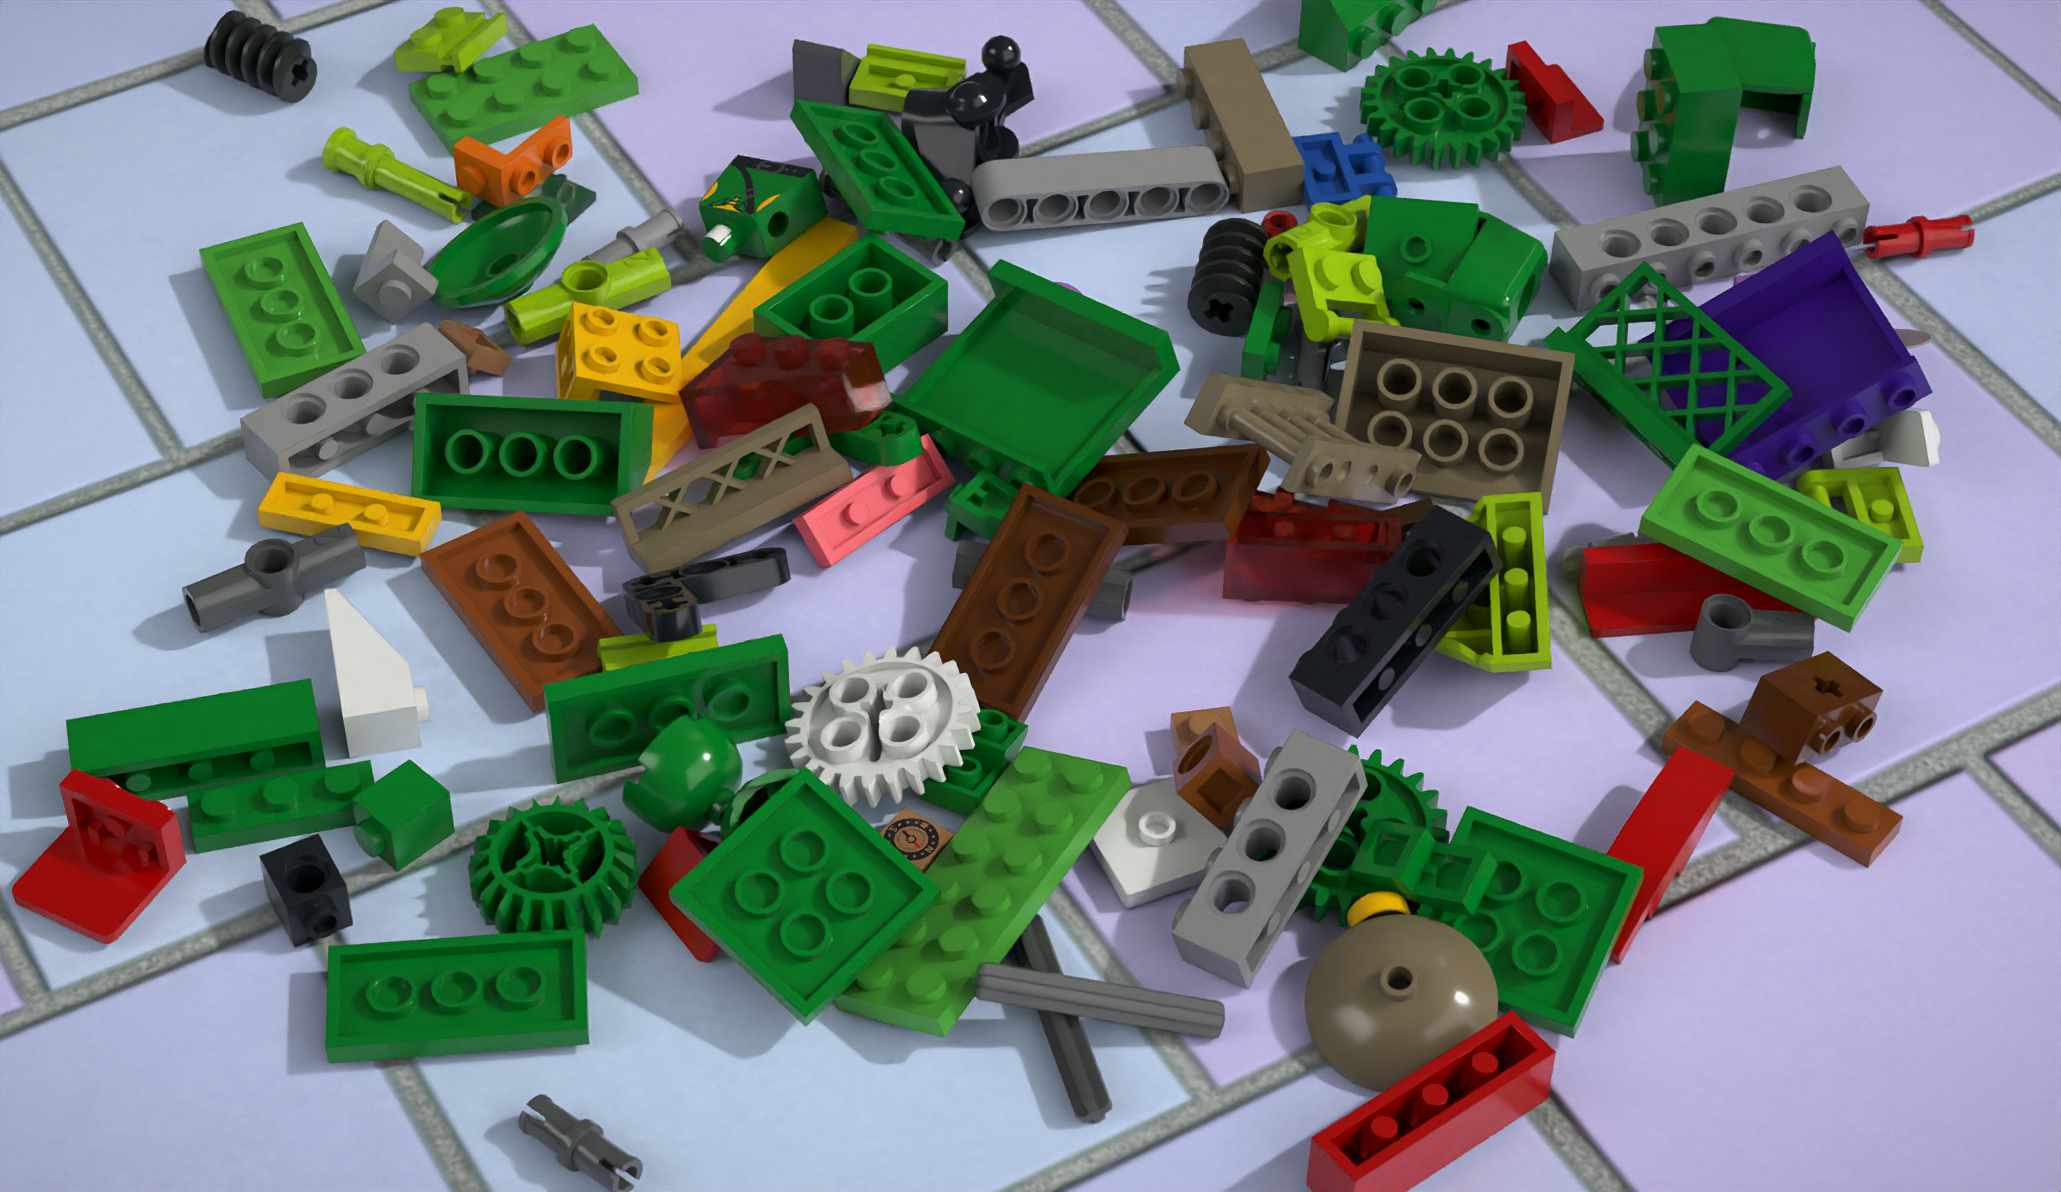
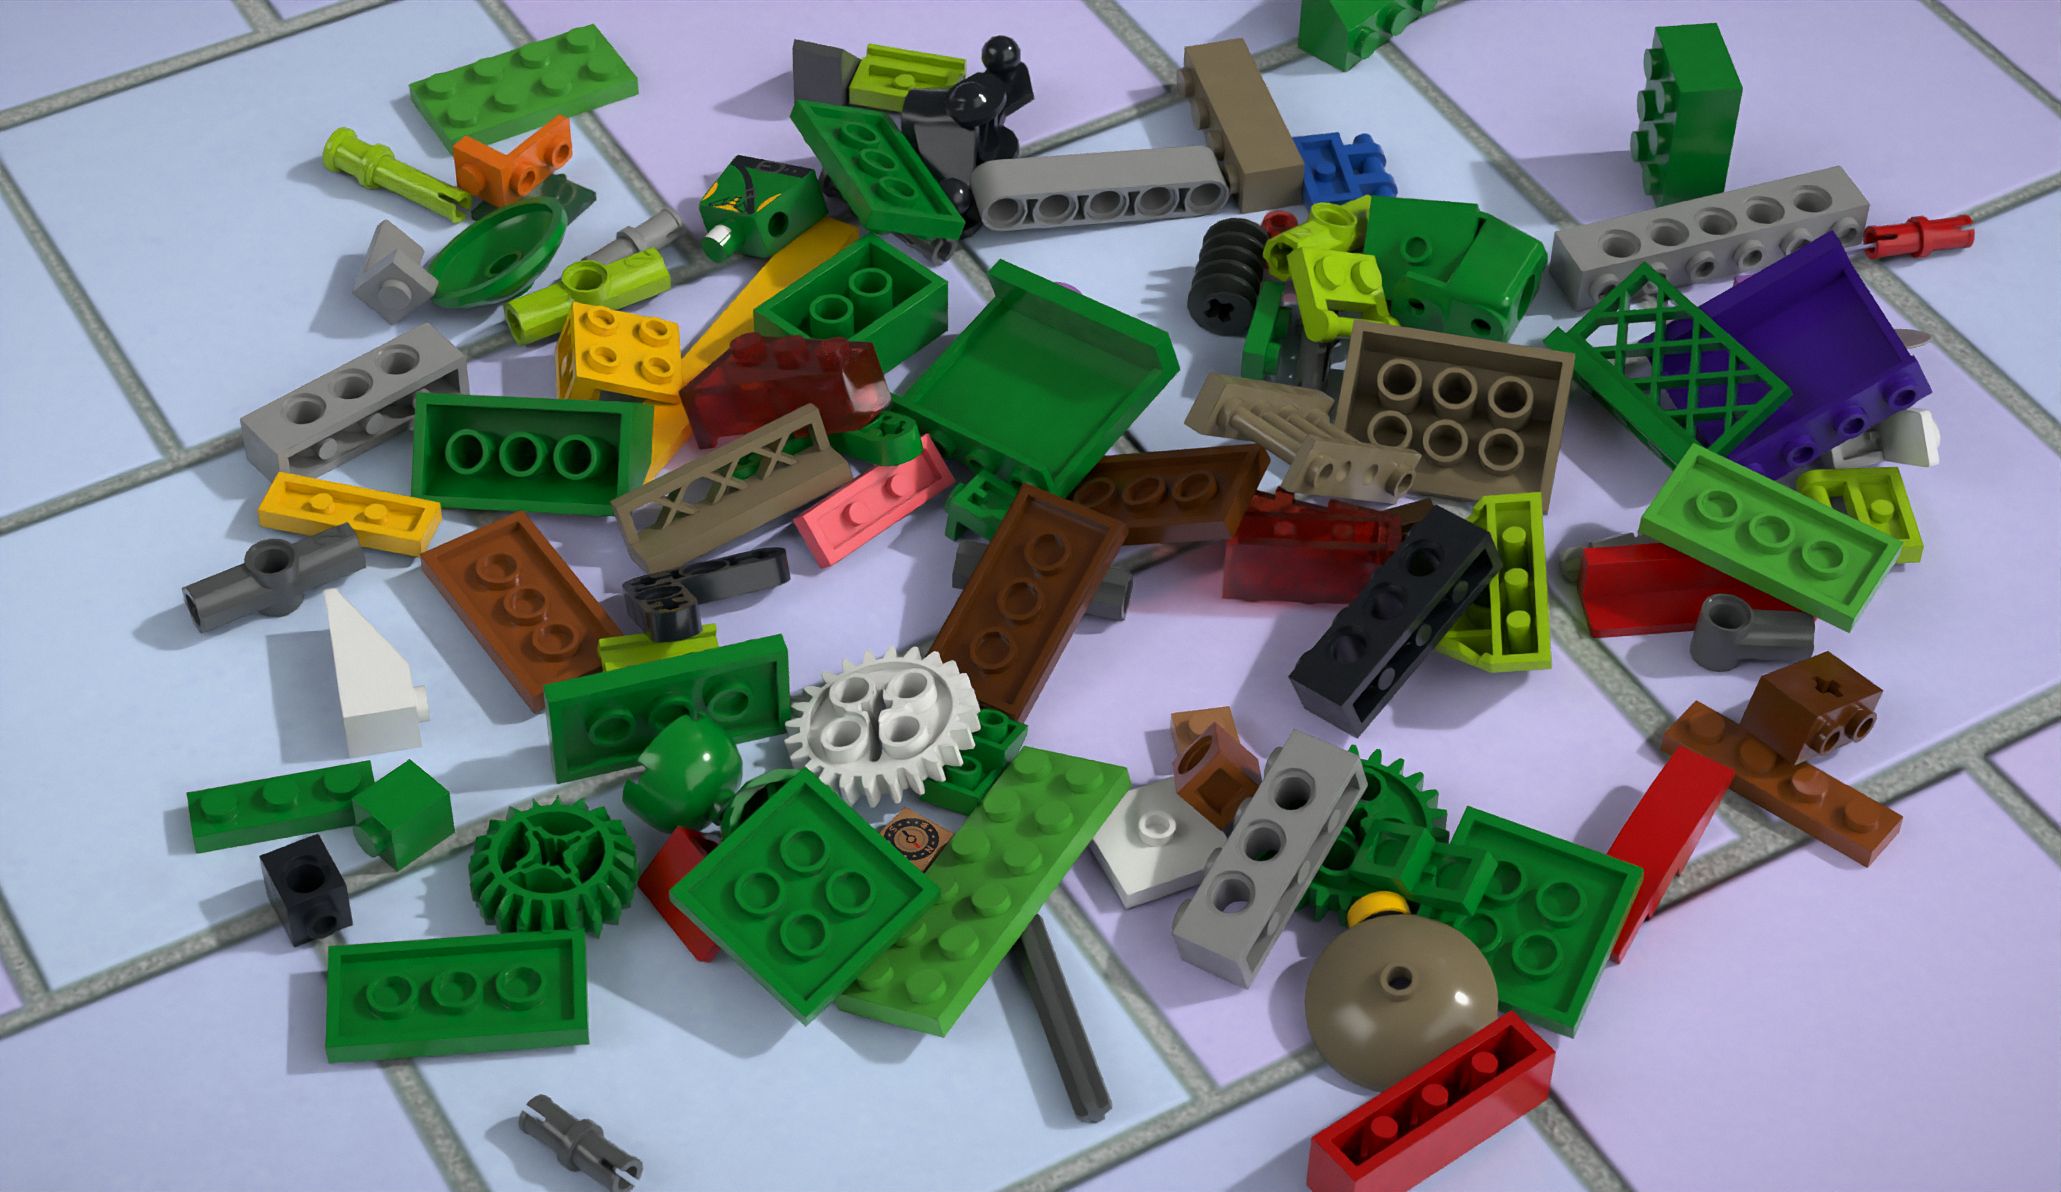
(105, 861): red bracket -> none
(201, 741): green brick -> none
(261, 56): pearl dark grey piece -> none
(281, 307): bright green plate -> none
(450, 39): lime plate -> none
(479, 349): medium nougat plate -> none
(1099, 1000): dark grey axle -> none
(1443, 108): green gear -> none
(1551, 96): red panel -> none
(1773, 66): green piece -> none

